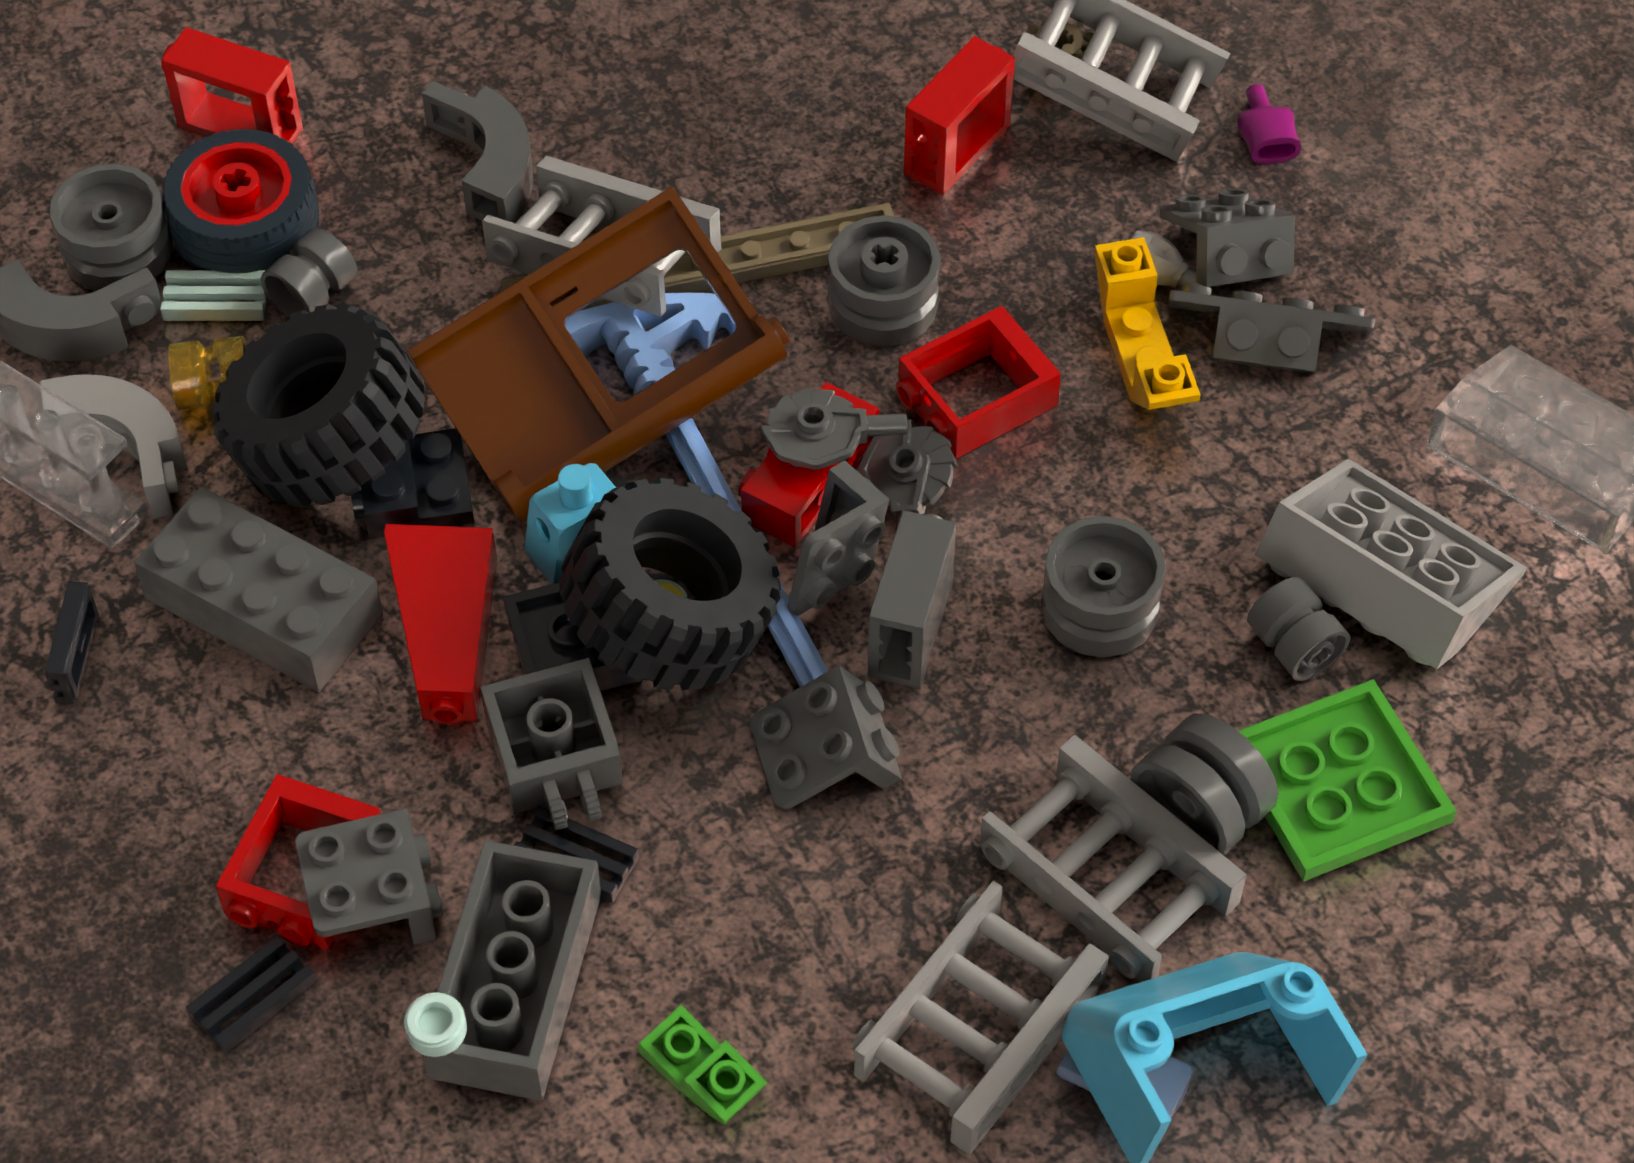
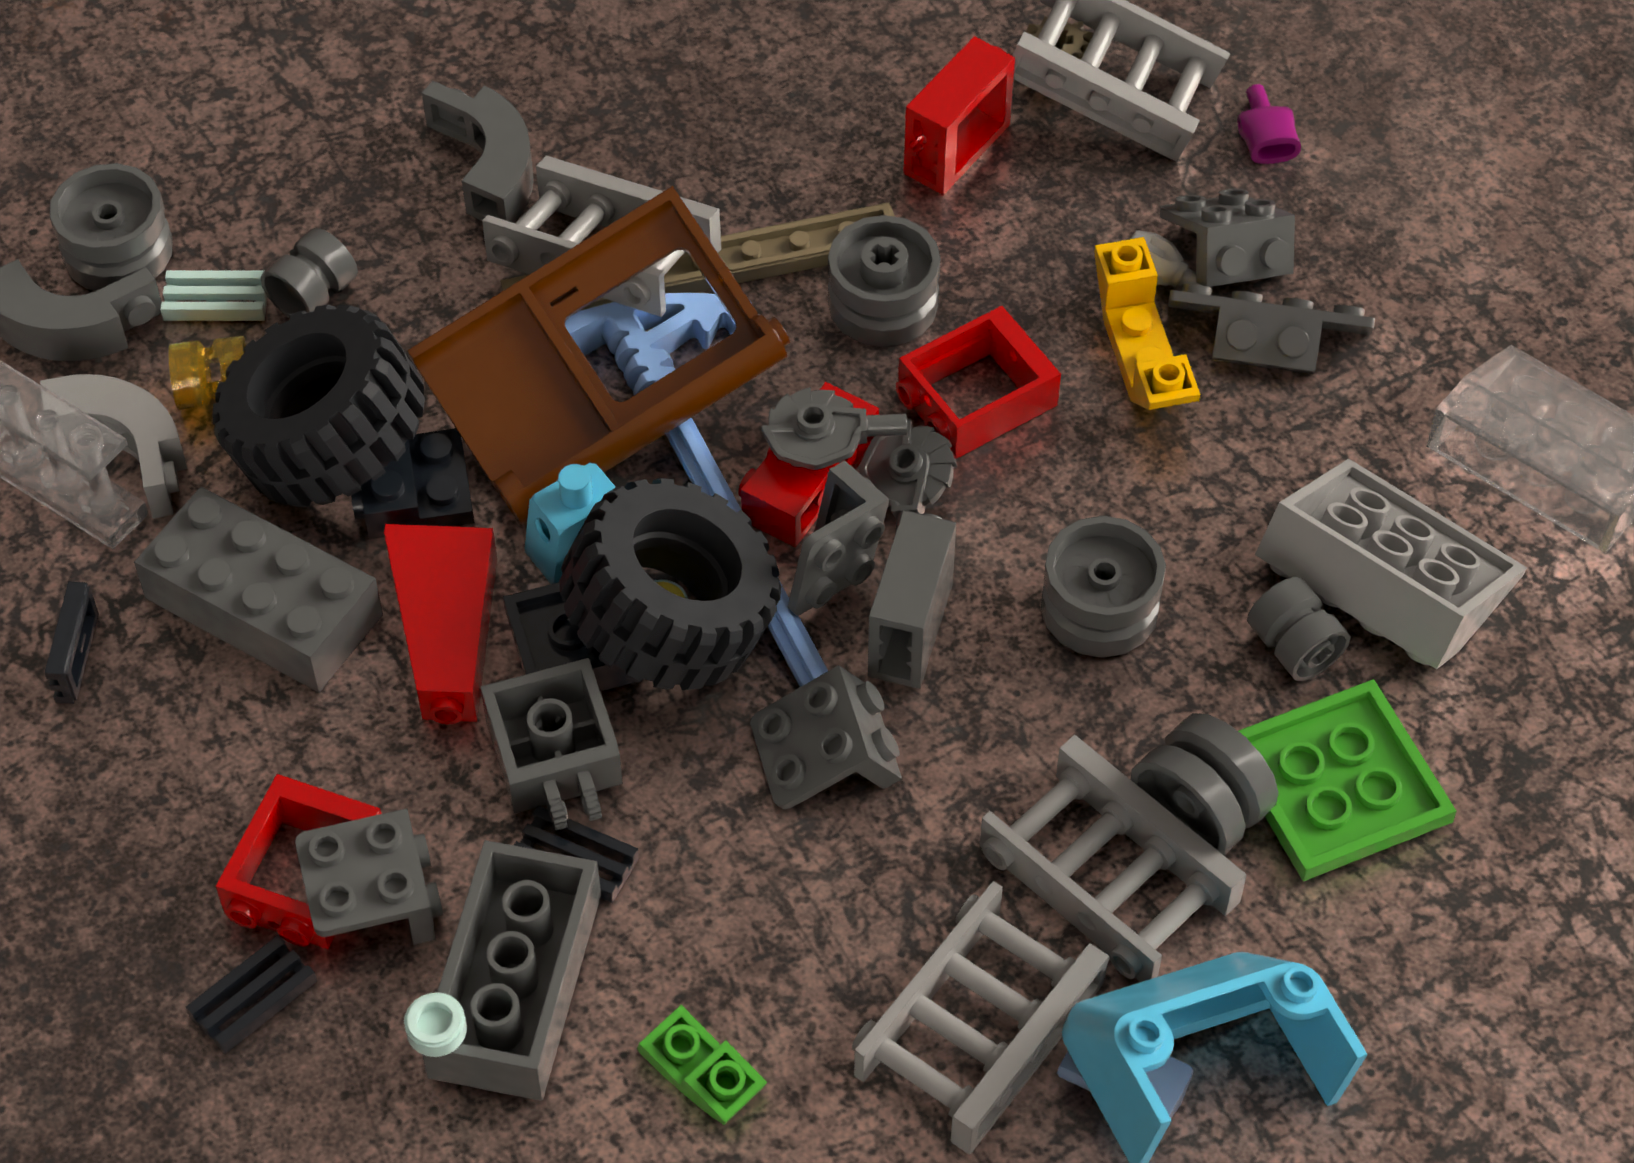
(238, 201): black wheel -> none
(263, 78): red window -> none

